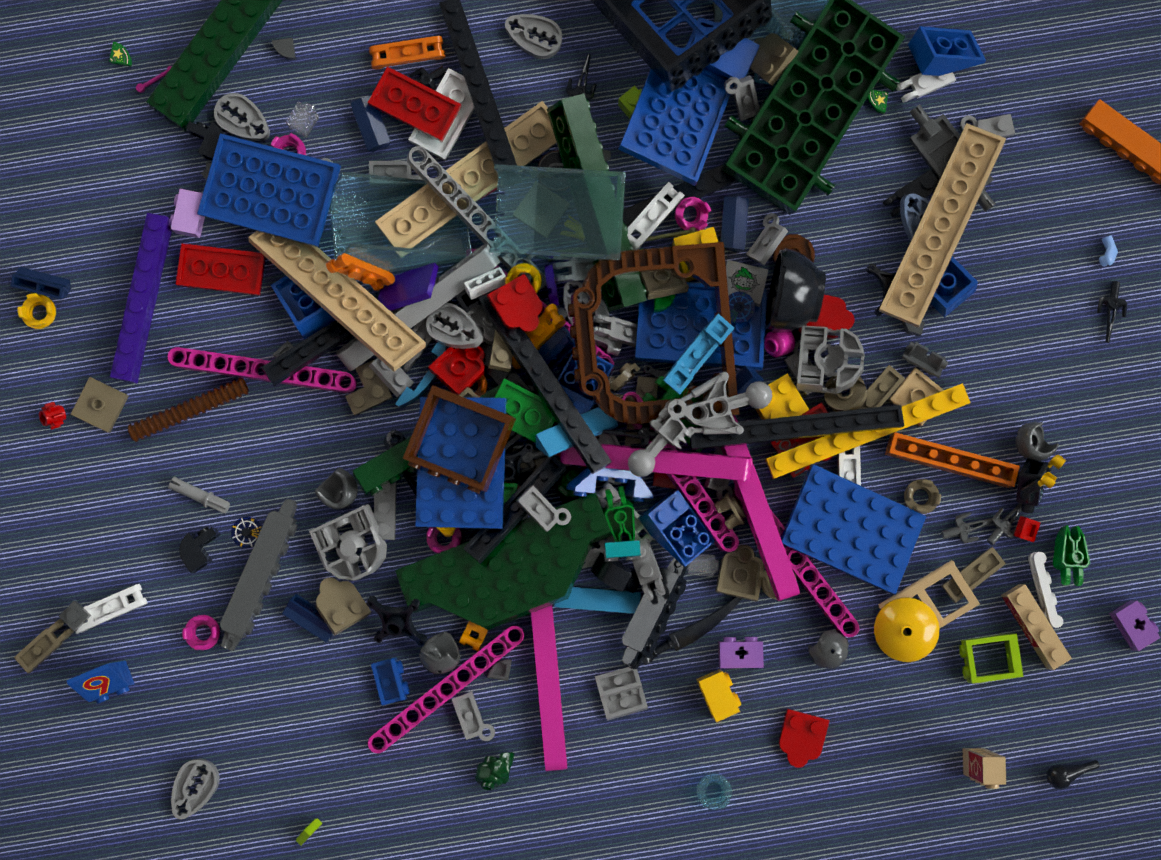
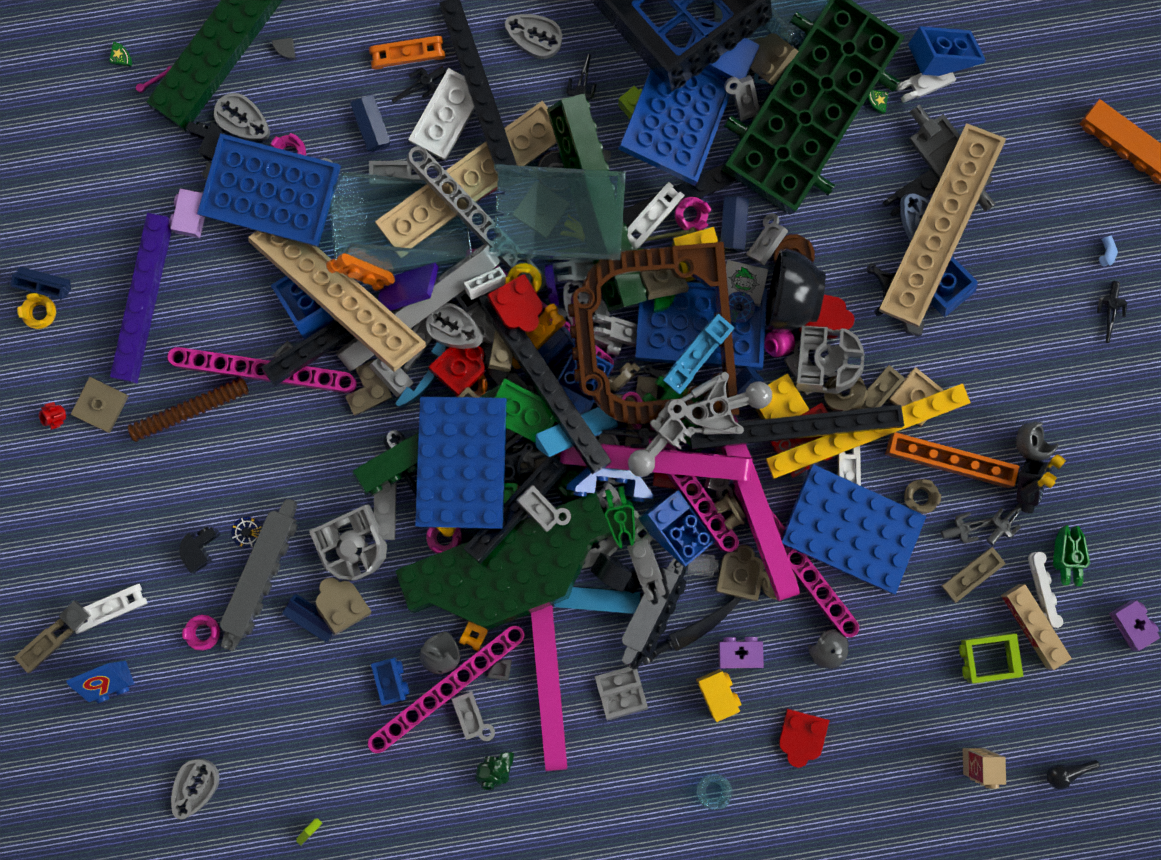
(199, 495): light grey axle -> none
(220, 269): red plate -> none
(302, 118): clear brick -> none
(338, 490): dark grey piece -> none
(396, 621): black piece -> none
(414, 104): red plate -> none
(423, 423): reddish brown window -> none
(626, 549): teal piece -> none
(903, 614): yellow dish -> none
(916, 355): dark grey hinge -> none
(919, 588): tan window -> none
(997, 125): light grey hinge -> none
(1027, 529): red plate -> none

